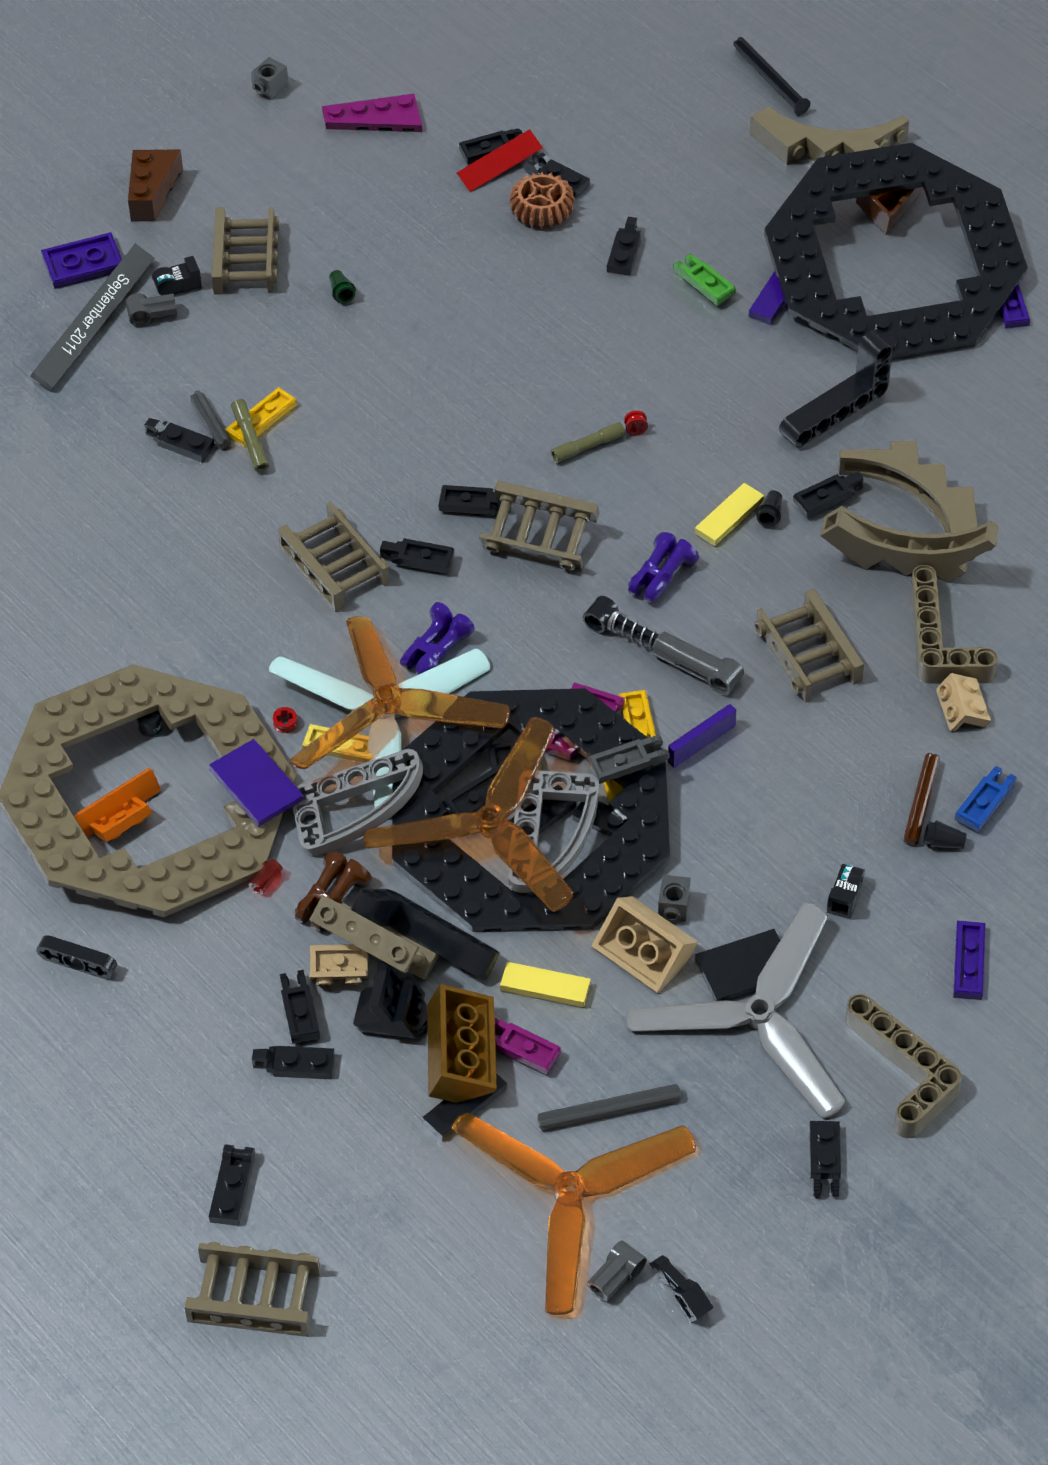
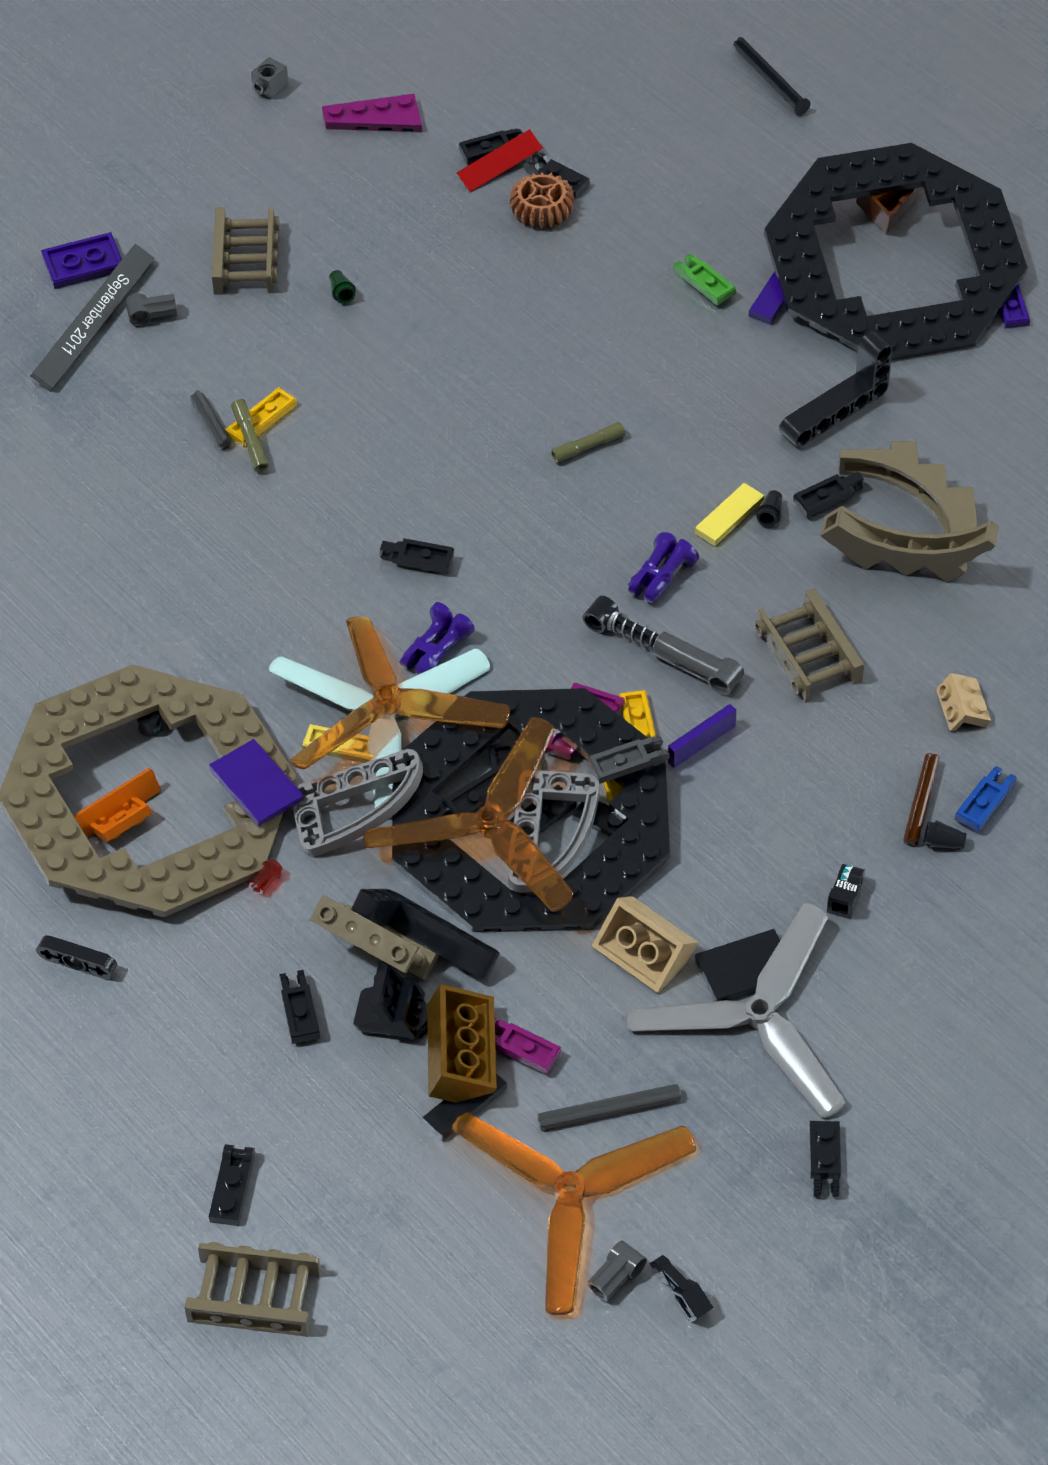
(151, 180): reddish brown wedge -> none
(178, 277): black leg -> none
(179, 439): black hinge -> none
(284, 712): red bush -> none
(295, 1061): black hinge -> none
(319, 574): dark tan fence -> none
(335, 865): reddish brown piece -> none
(338, 963): tan bracket -> none
(468, 500): black hinge -> none
(534, 501): dark tan fence -> none
(545, 984): light yellow tile -> none
(625, 248): black hinge -> none
(636, 422): red bush -> none
(674, 889): dark grey brick -> none
(793, 139): dark tan arch -> none
(908, 1060): dark tan beam -> none
(933, 660): dark tan beam -> none
(969, 960): dark purple tile -> none

